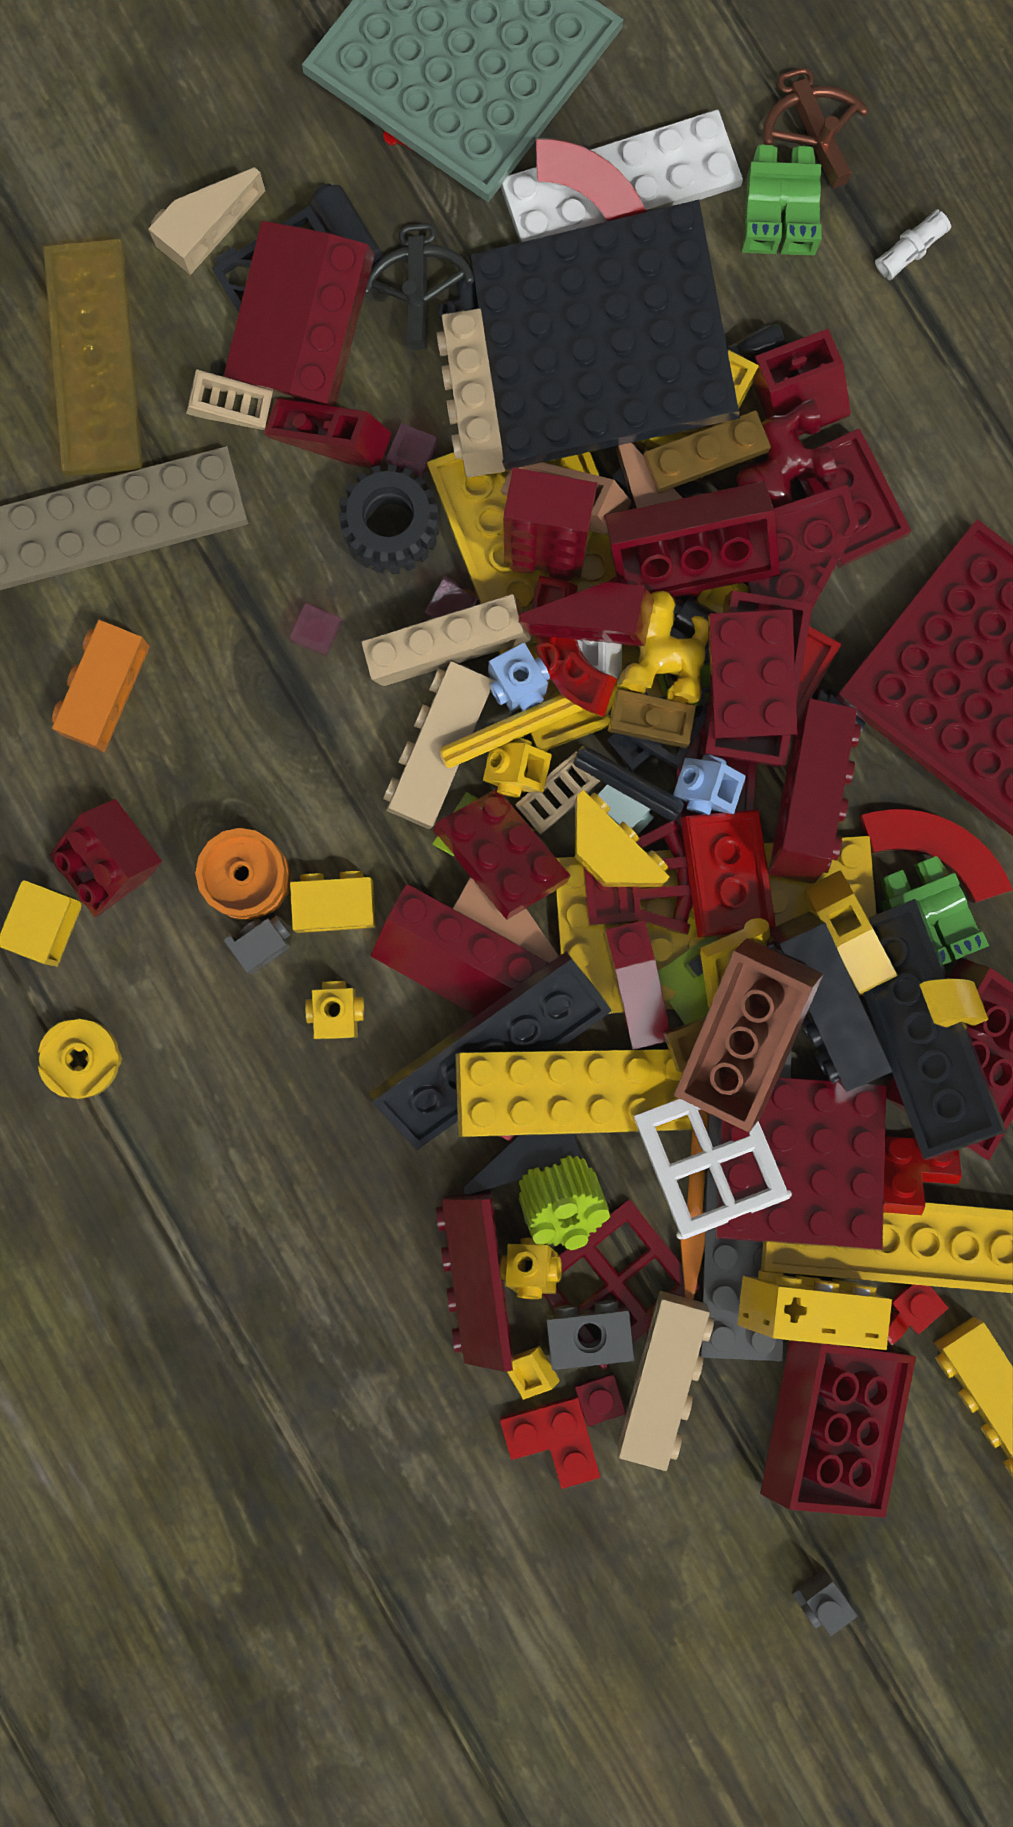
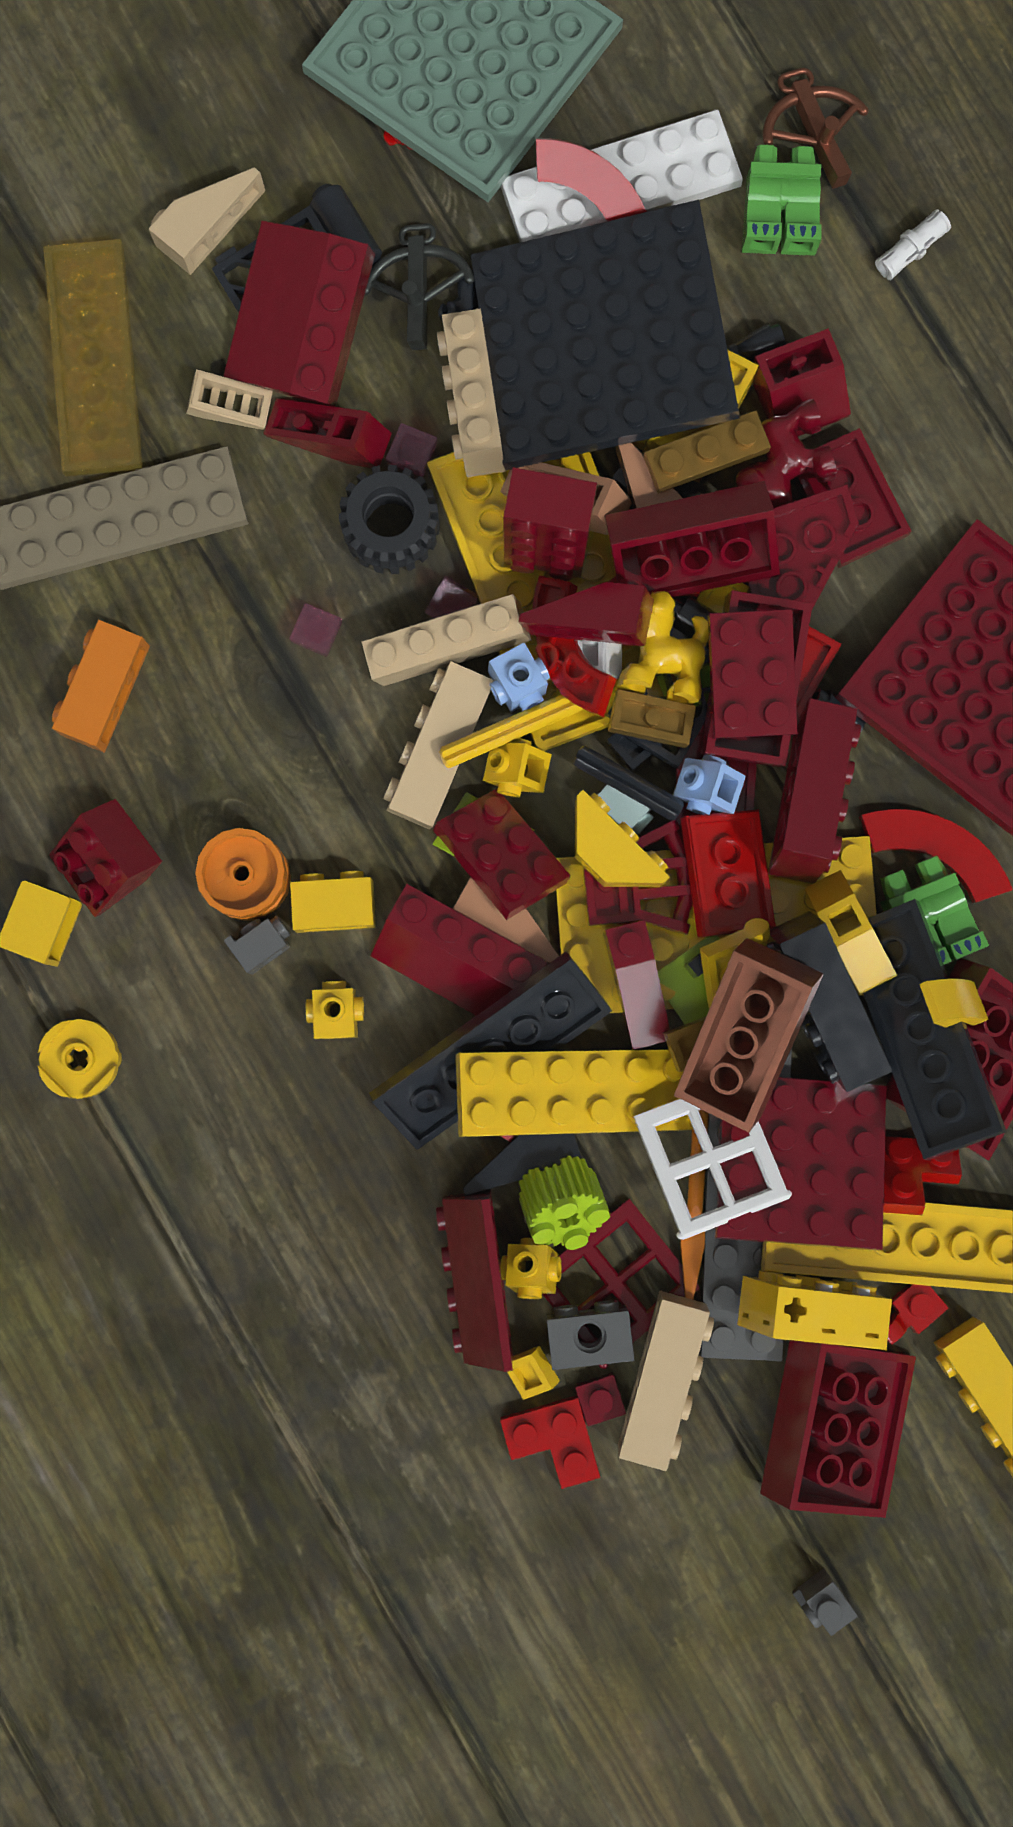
(560, 772): tan slope -> none

